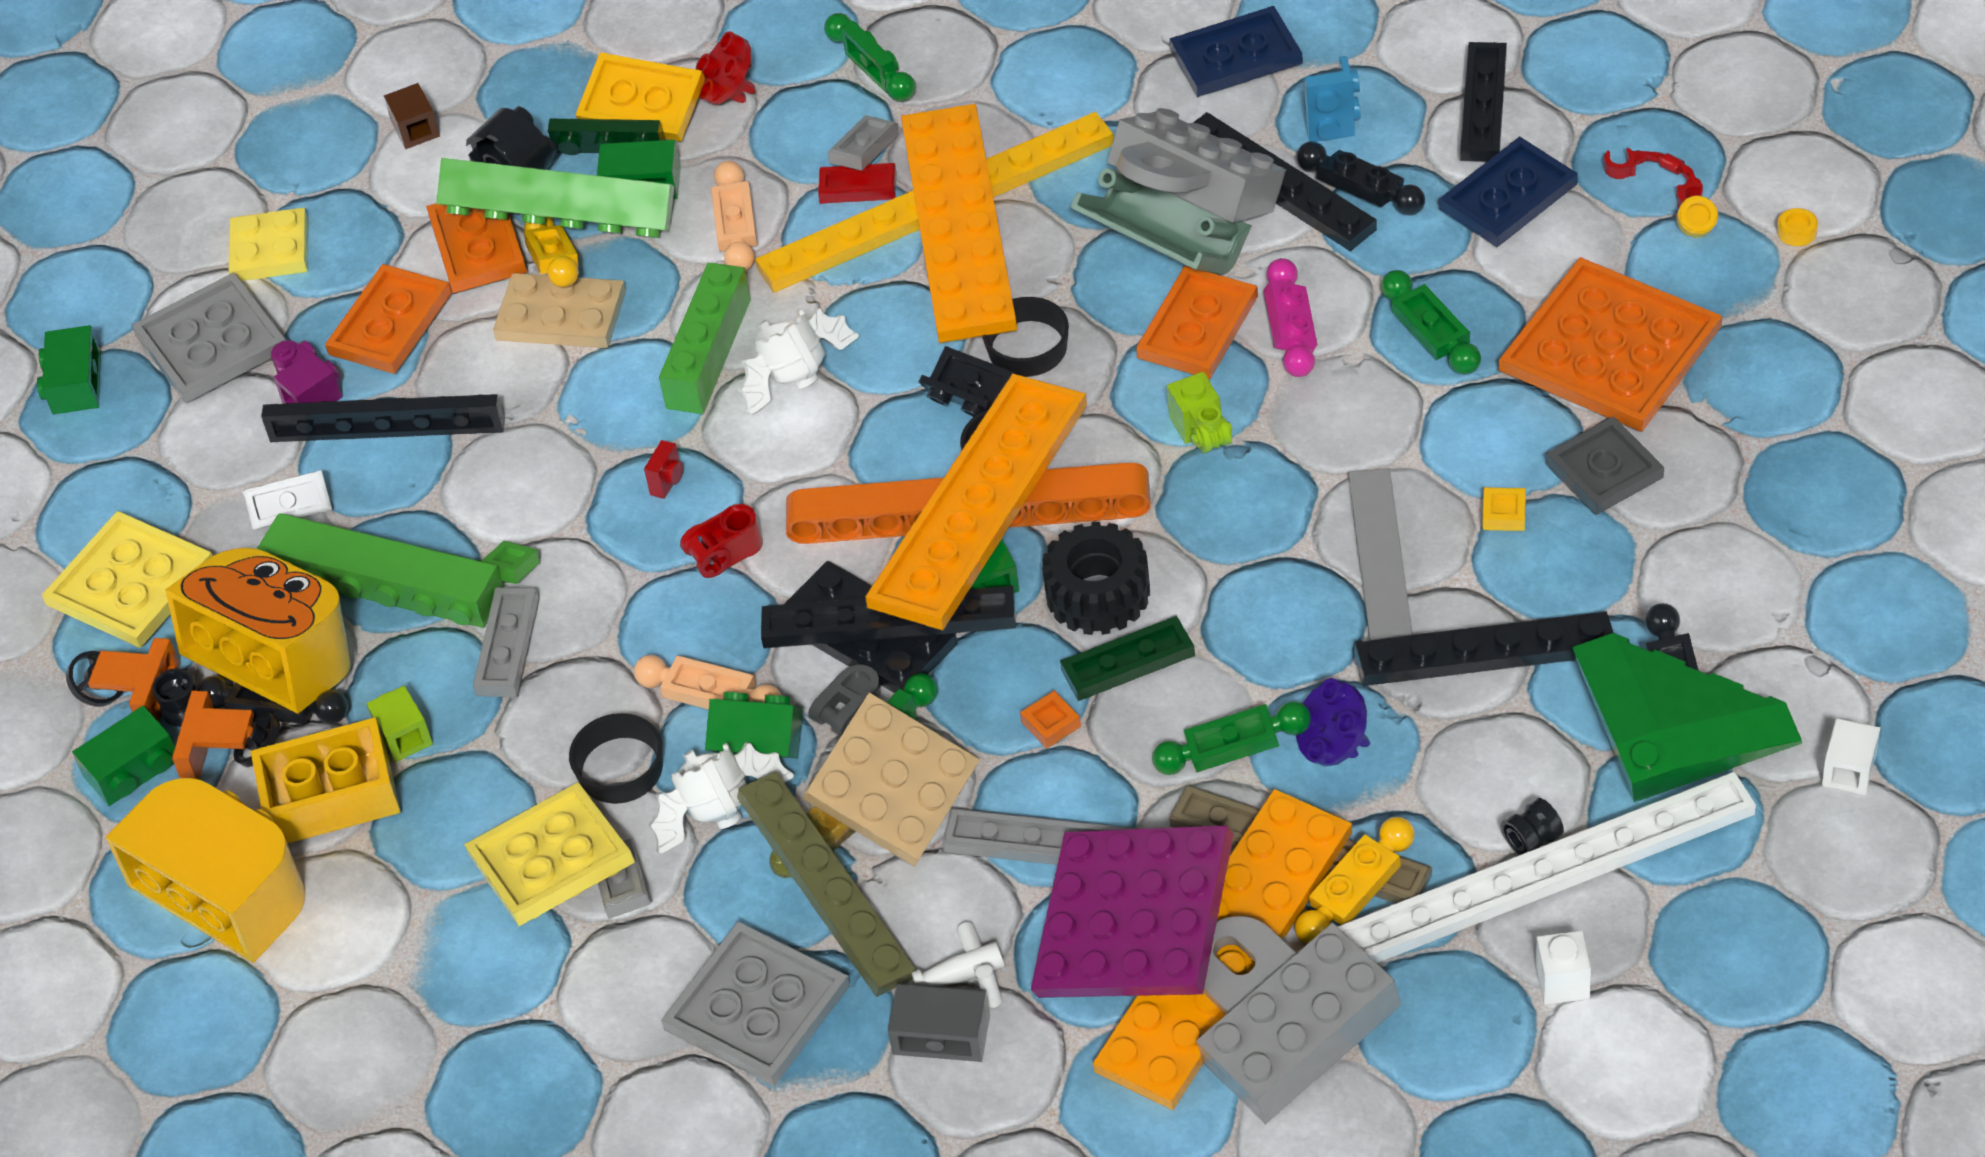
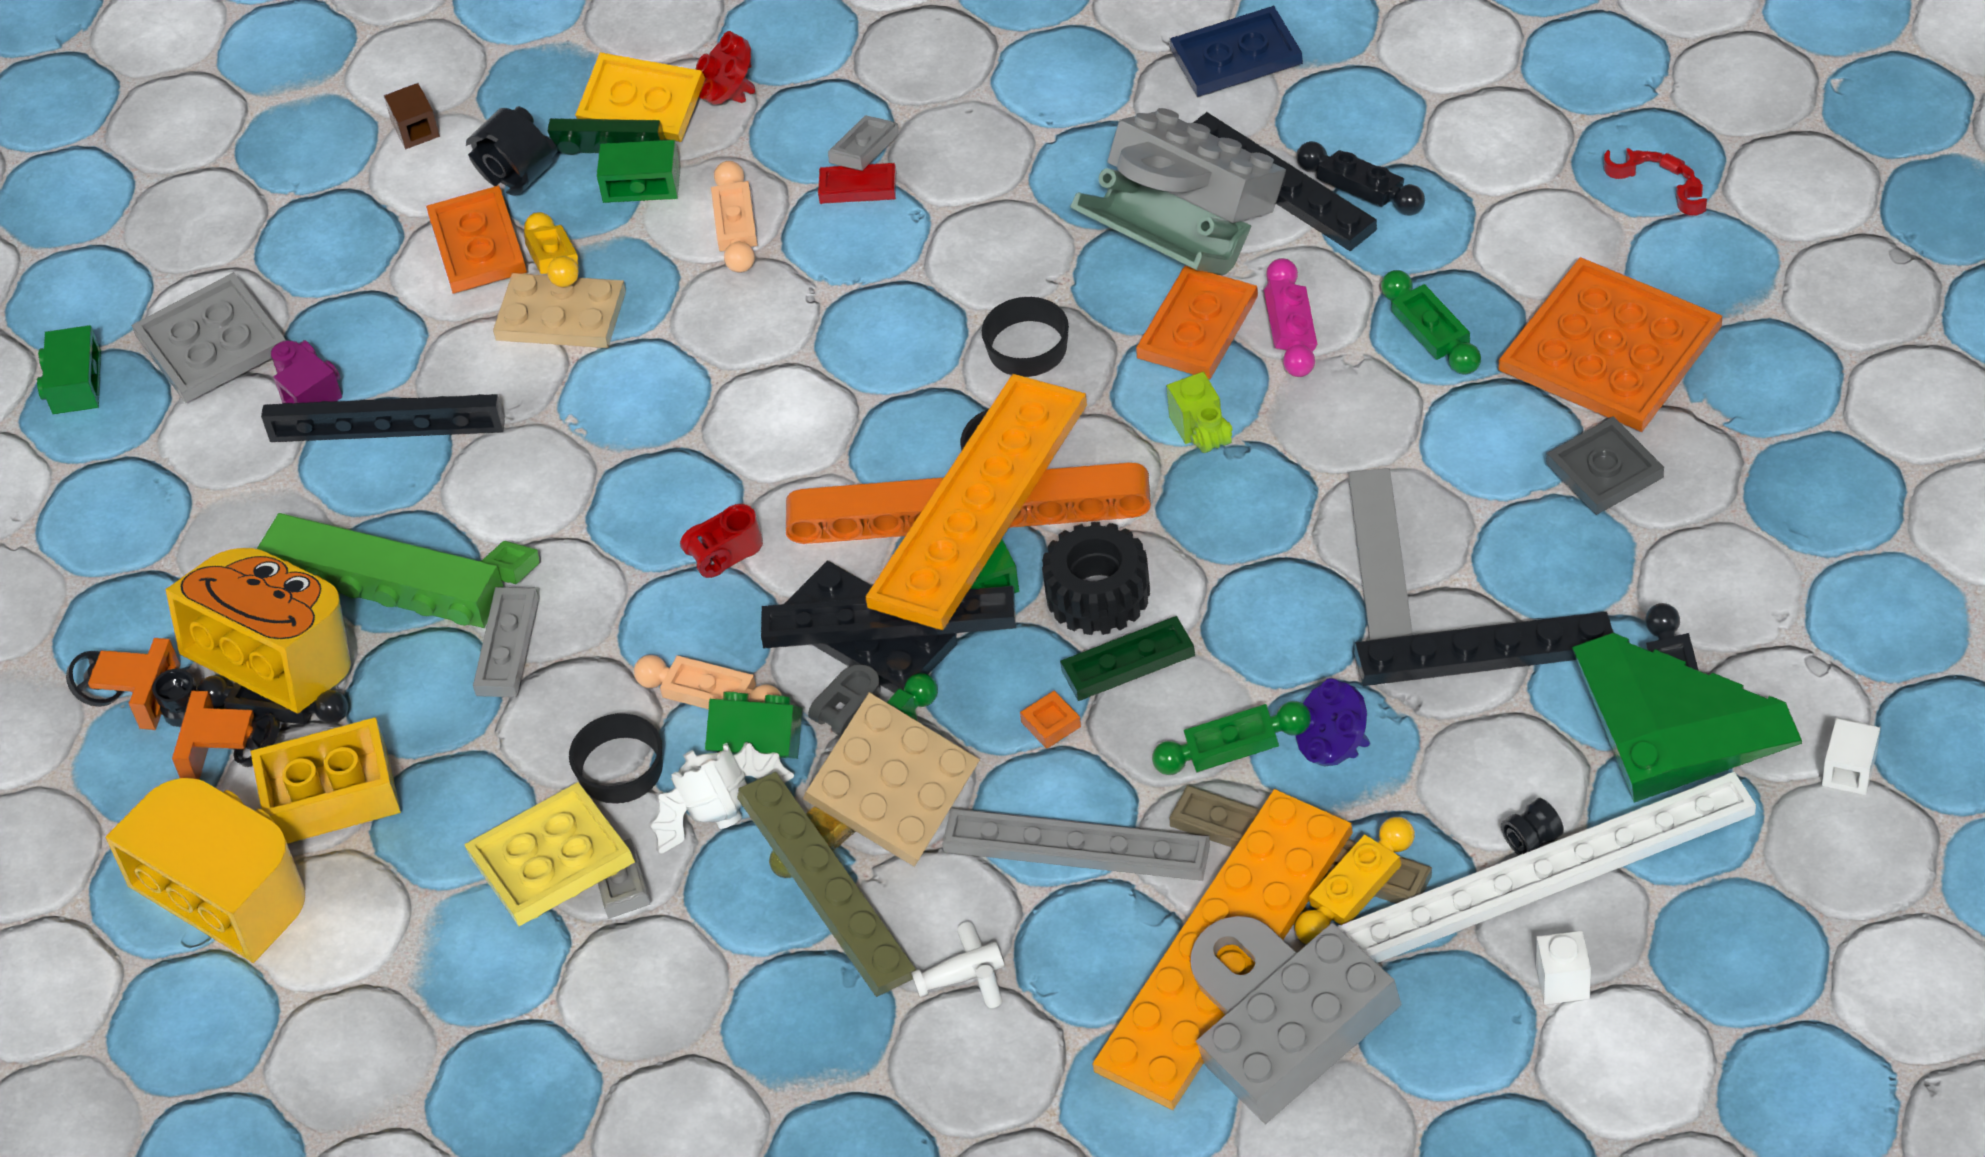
(123, 578): light yellow plate -> none
(125, 755): green brick -> none
(269, 244): light yellow plate -> none
(292, 496): plate -> none
(388, 318): orange plate -> none
(400, 723): lime brick -> none
(555, 195): brick -> none
(663, 469): red plate -> none
(705, 338): bright green brick -> none
(755, 1003): light grey plate -> none
(792, 354): white helmet -> none
(870, 57): green plate -> none
(900, 218): yellow plate -> none
(939, 1022): dark grey brick -> none
(958, 224): light orange plate -> none
(965, 381): black bracket -> none
(1133, 912): magenta plate -> none
(1332, 103): dark azure bracket -> none
(1483, 101): black plate -> none
(1504, 509): yellow plate -> none
(1508, 191): dark blue plate -> none
(1697, 216): yellow tile -> none
(1797, 227): yellow tile -> none

